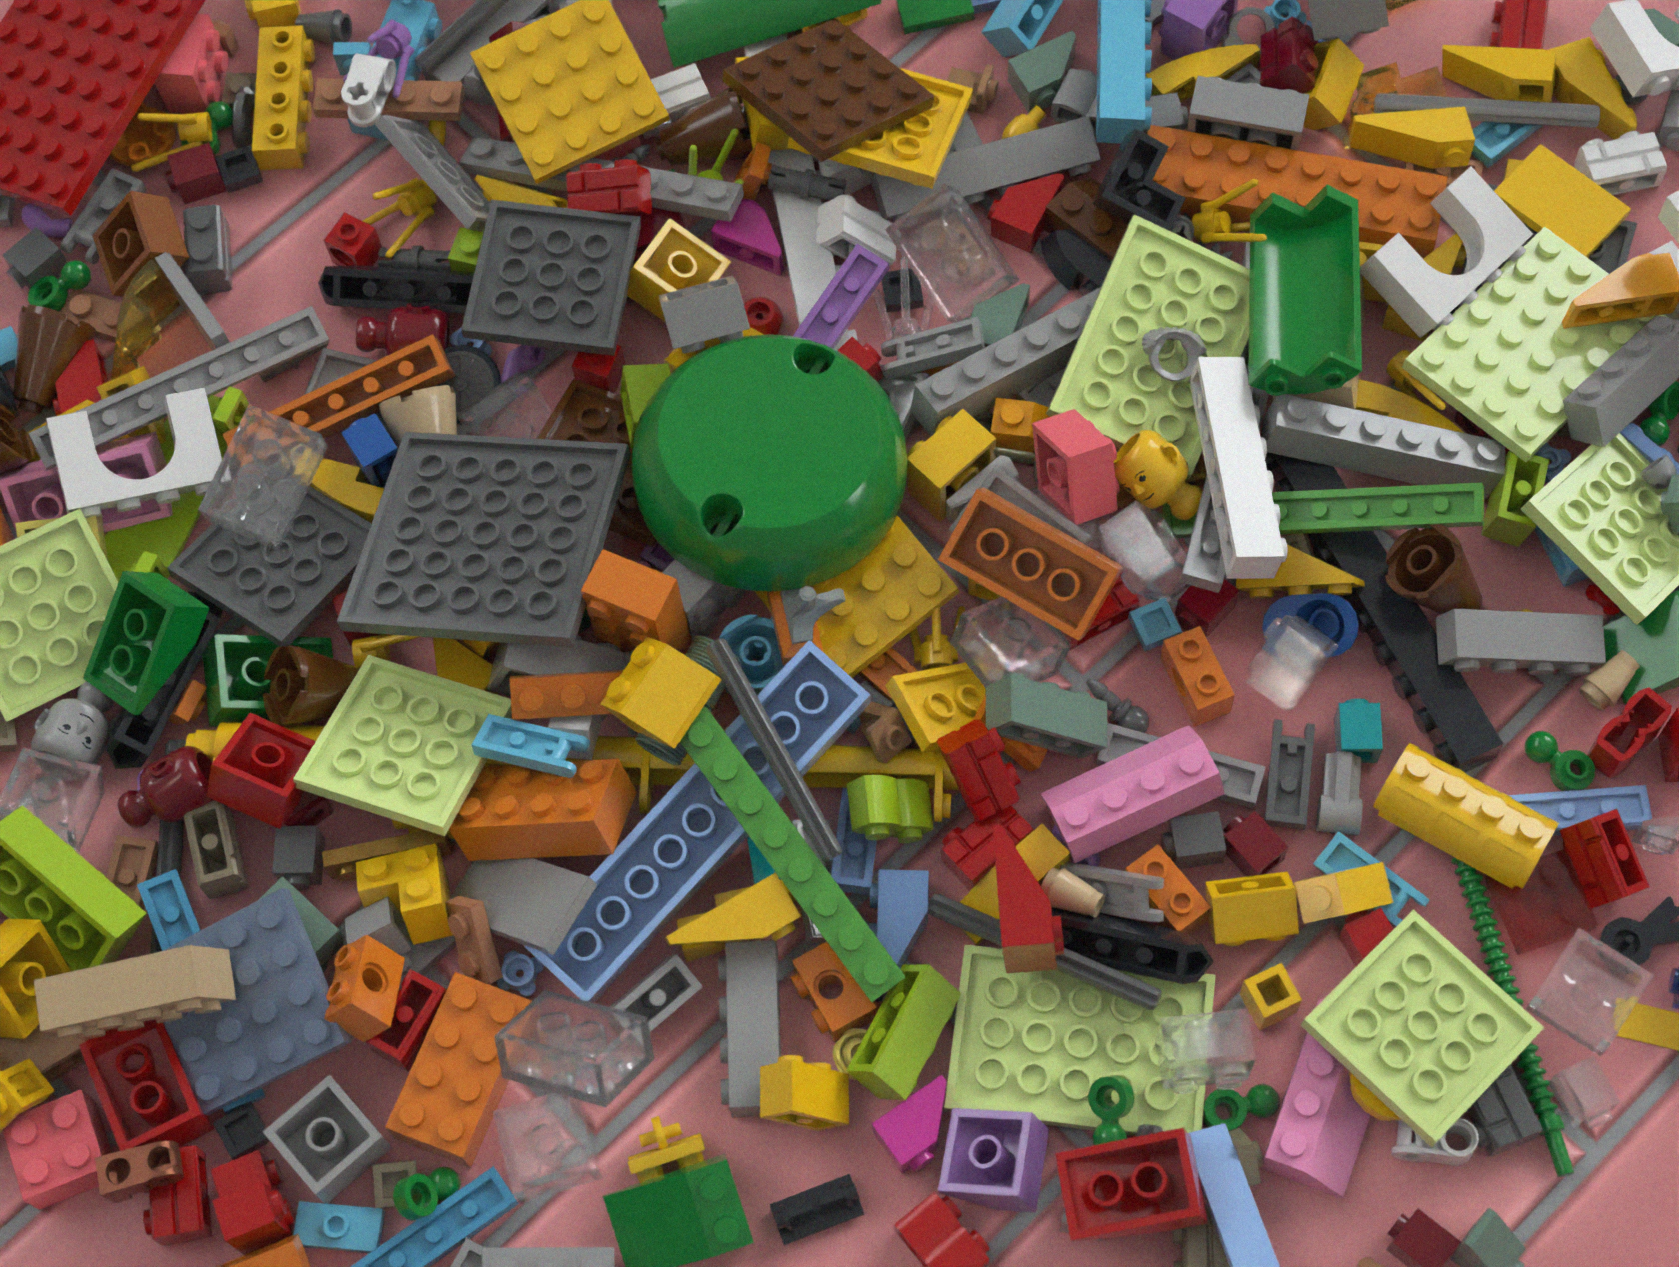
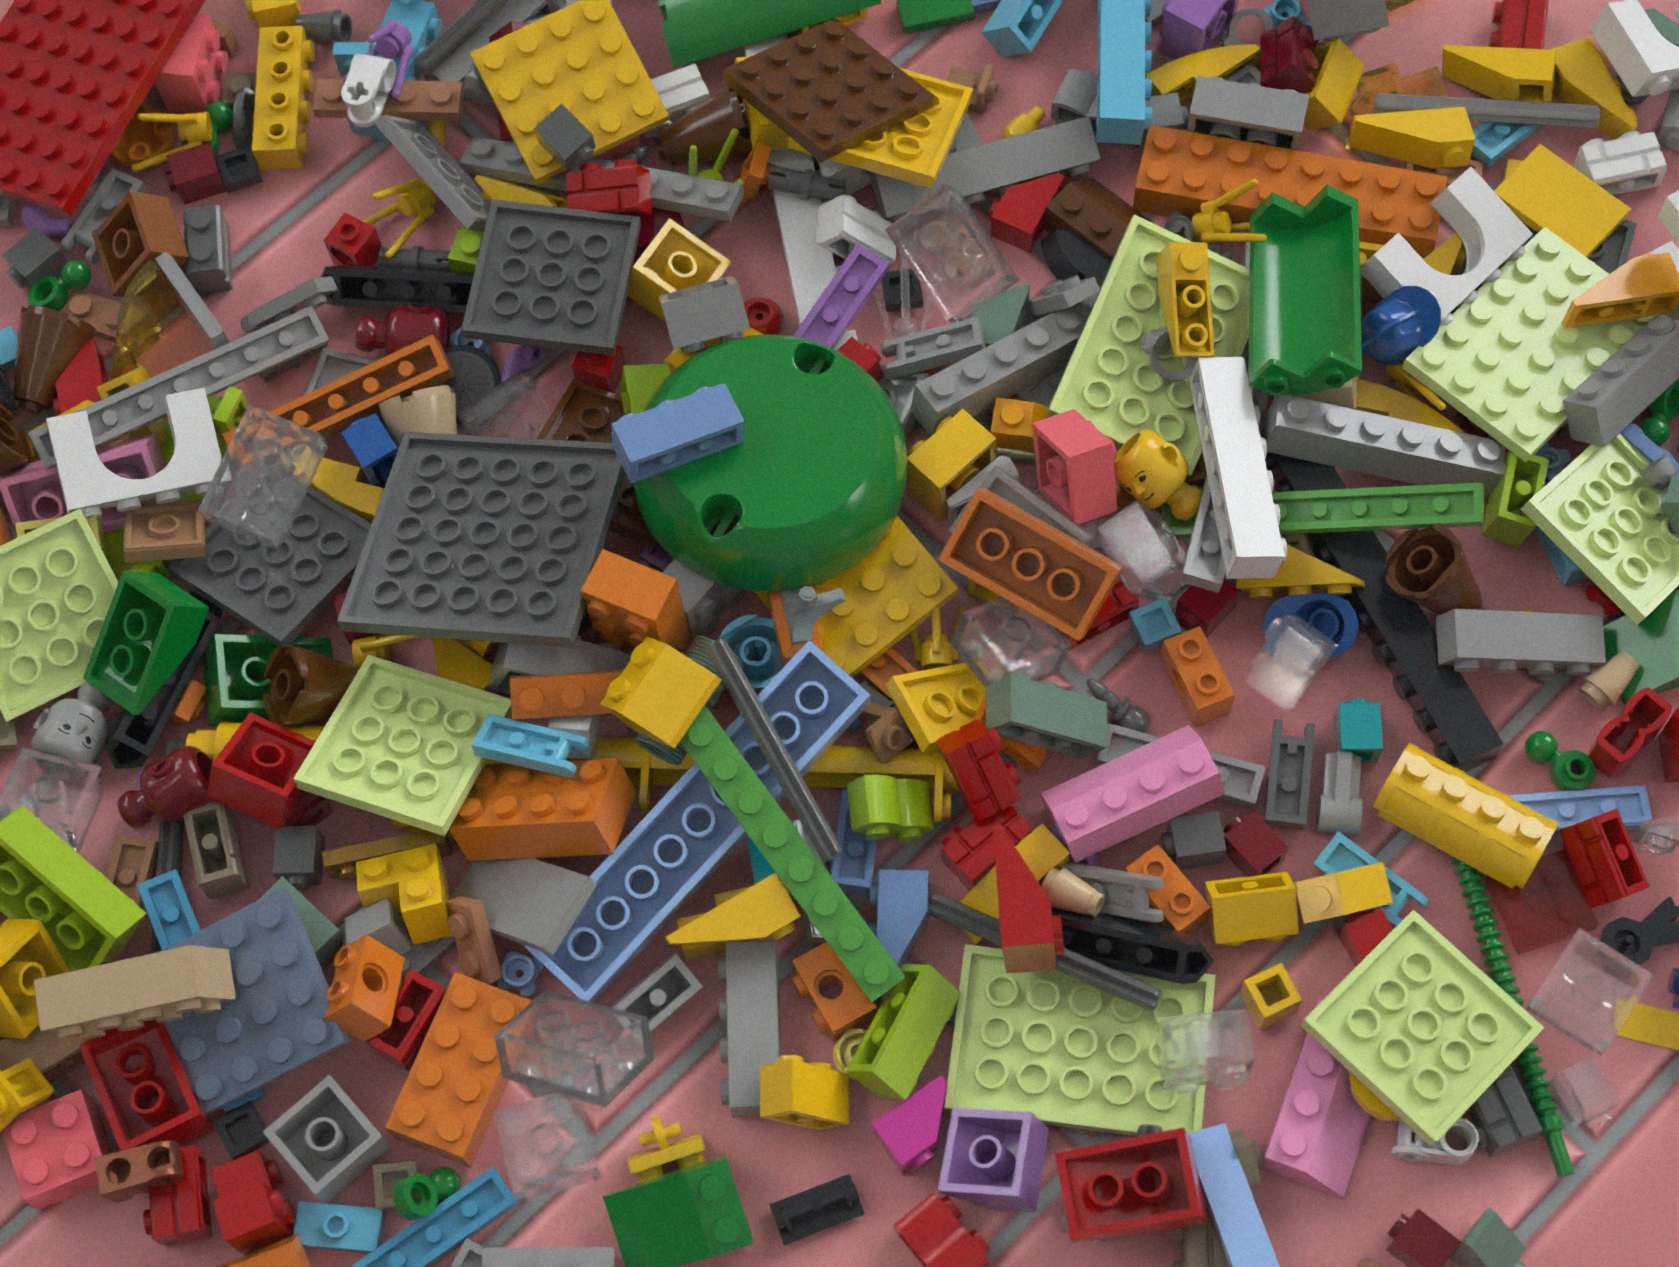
(164, 532): none -> medium nougat plate
(308, 294): none -> light grey hinge
(565, 138): none -> dark grey brick
(677, 432): none -> medium blue brick
(749, 238): dark pink slope -> none
(1040, 71): sand green slope -> none
(1063, 295): none -> light grey hinge
(1104, 1107): green plate -> none
(1130, 184): black brick -> none
(1186, 297): none -> yellow slope
(1260, 1101): green plate -> none
(1400, 325): none -> blue piece

